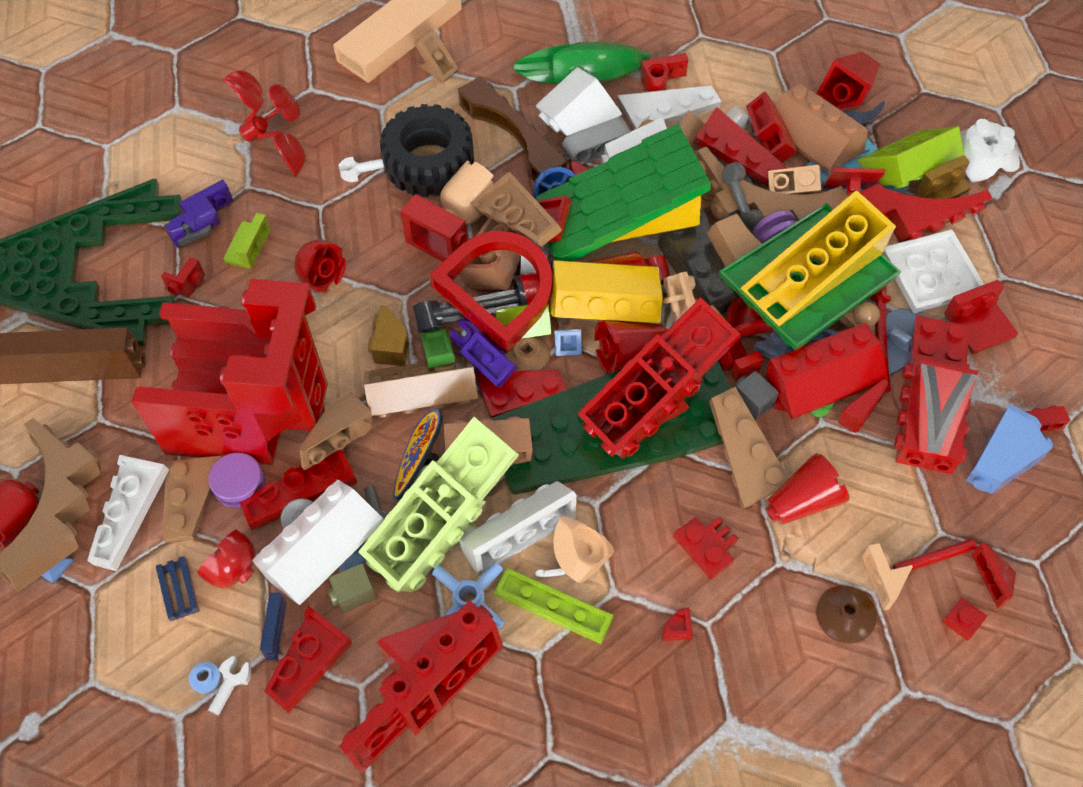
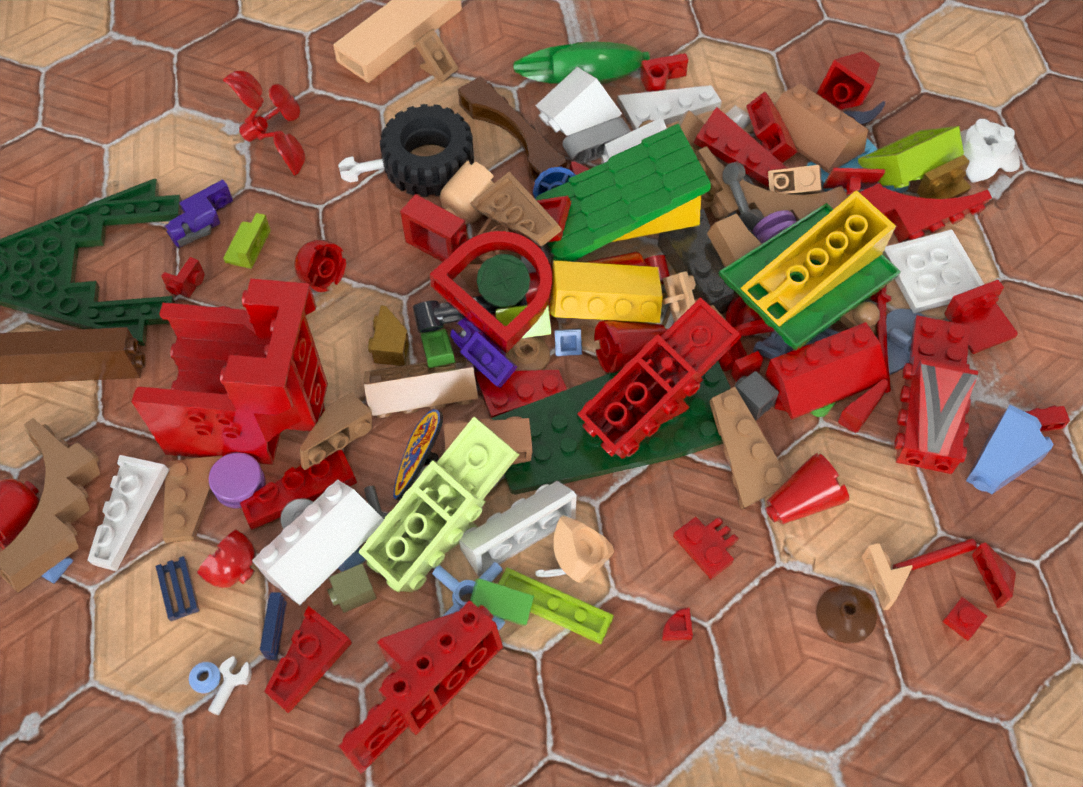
(502, 601): none -> bright green tile
(503, 280): none -> dark green tile

